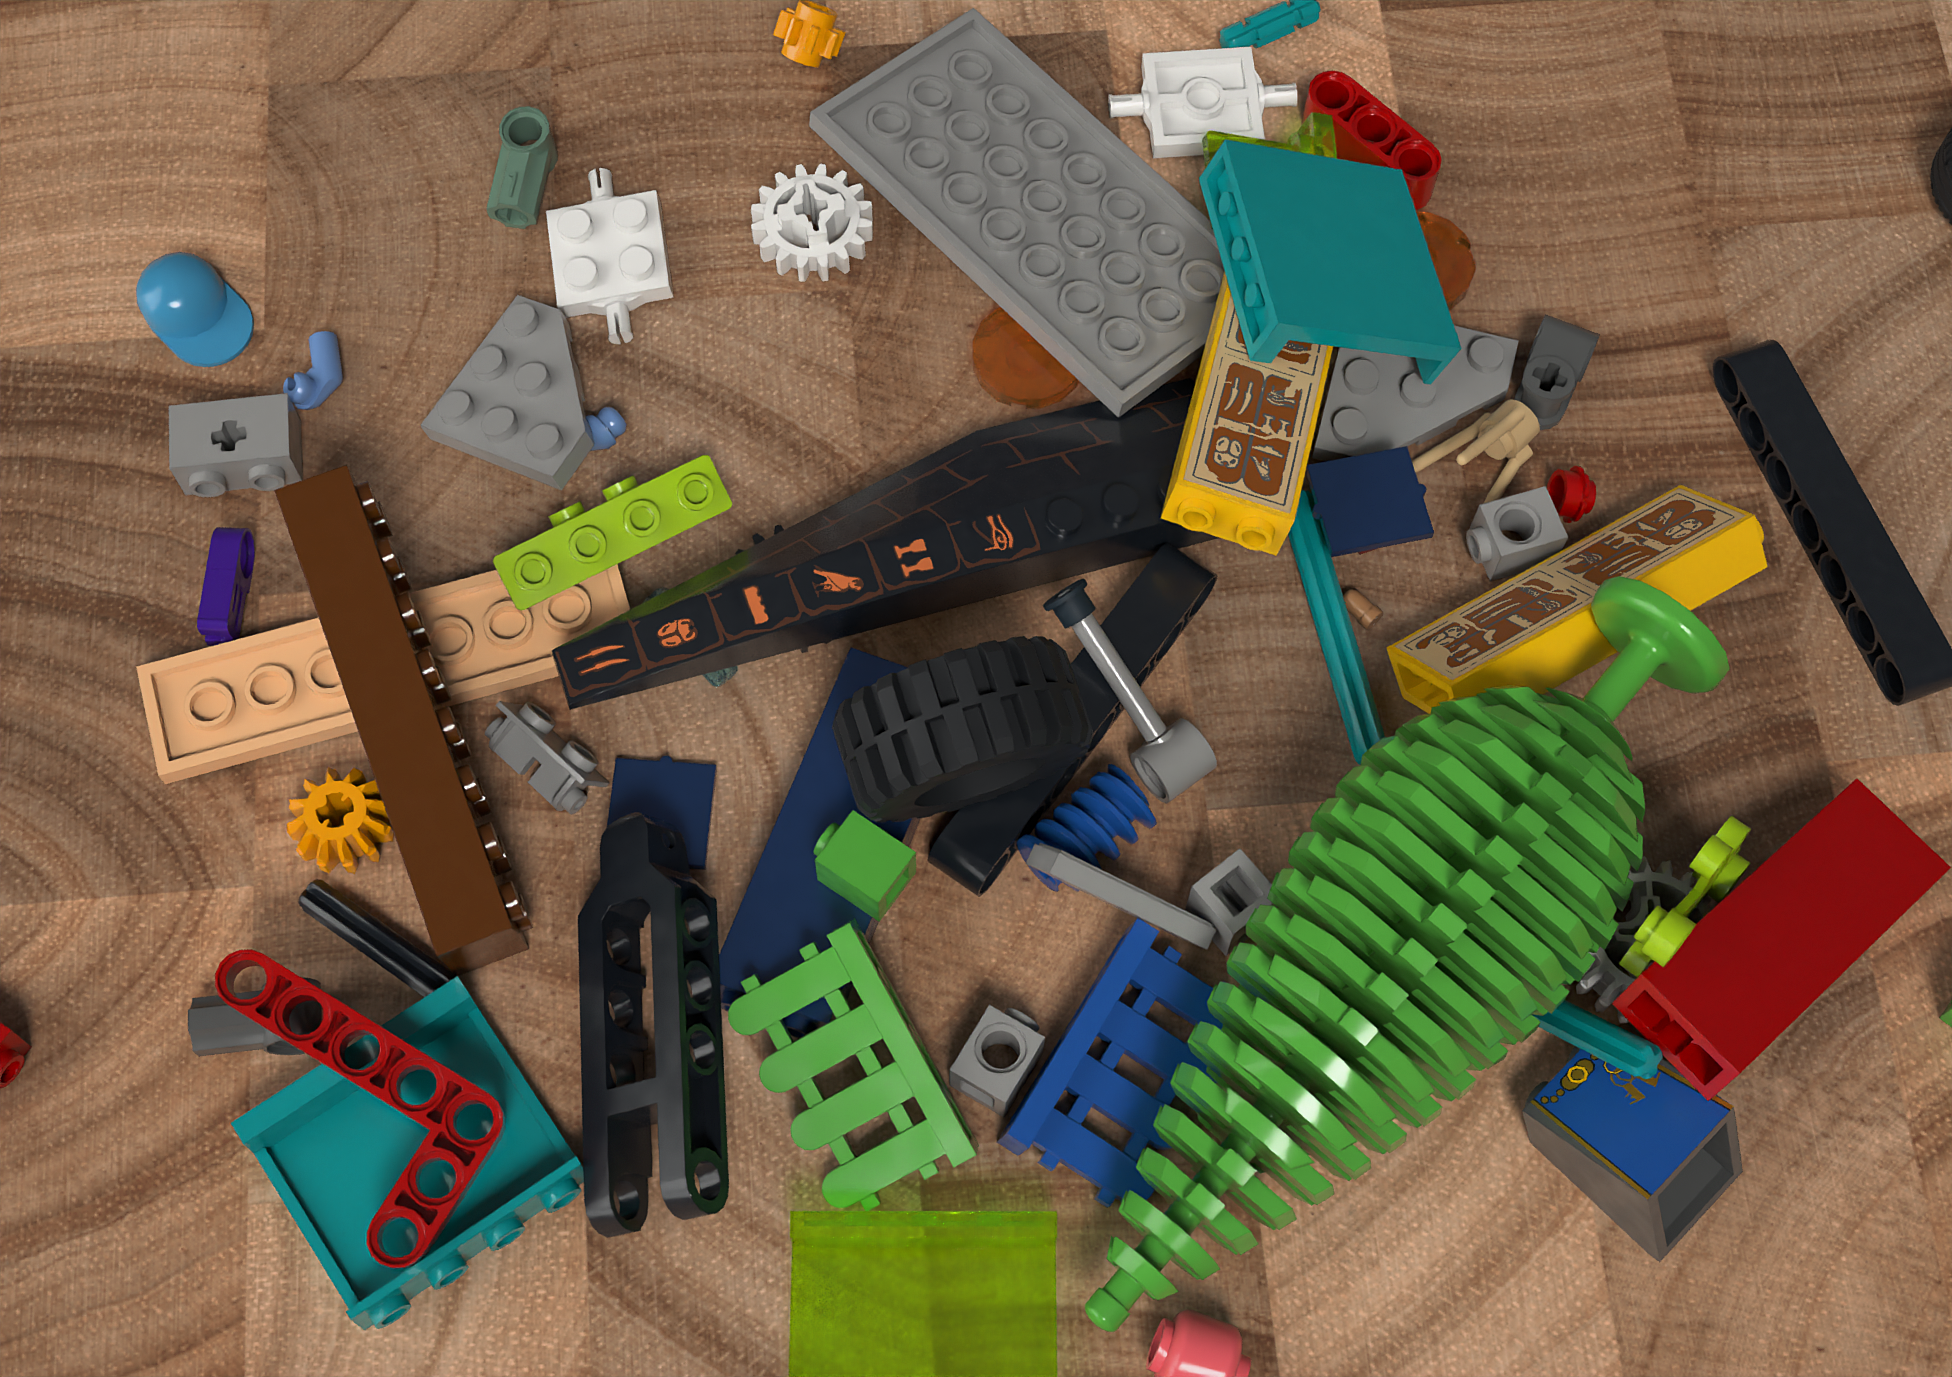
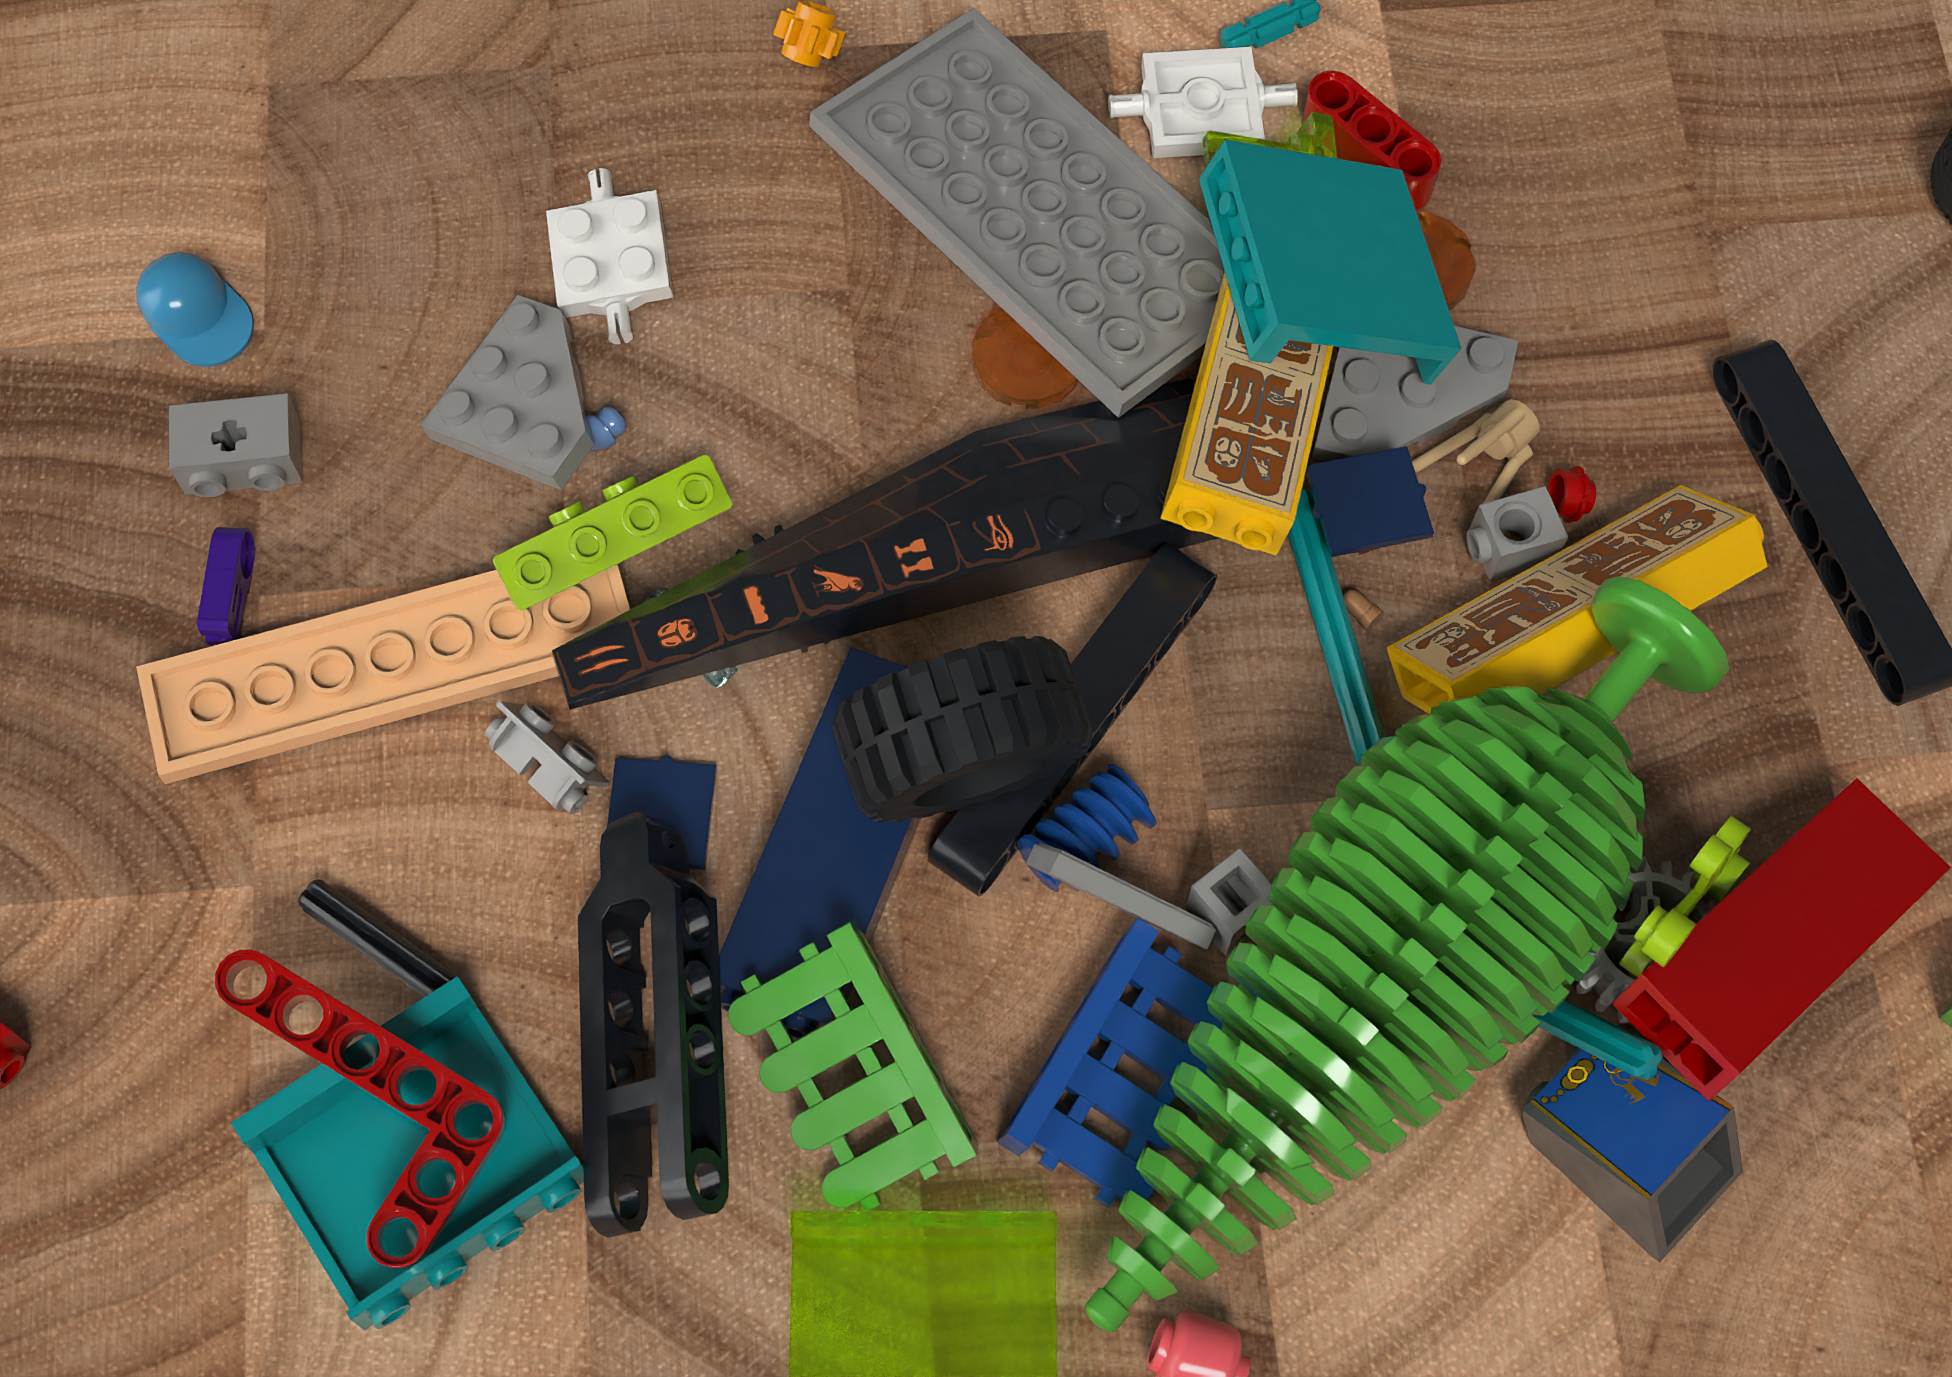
(222, 1030): dark grey piece -> none
(319, 821): light orange gear -> none
(322, 379): medium blue arm -> none
(401, 720): reddish brown brick -> none
(522, 169): sand green piece -> none
(836, 209): white gear -> none
(864, 864): bright green brick -> none
(990, 1085): light grey brick -> none
(1171, 755): light grey piece -> none
(1554, 369): dark grey piece -> none

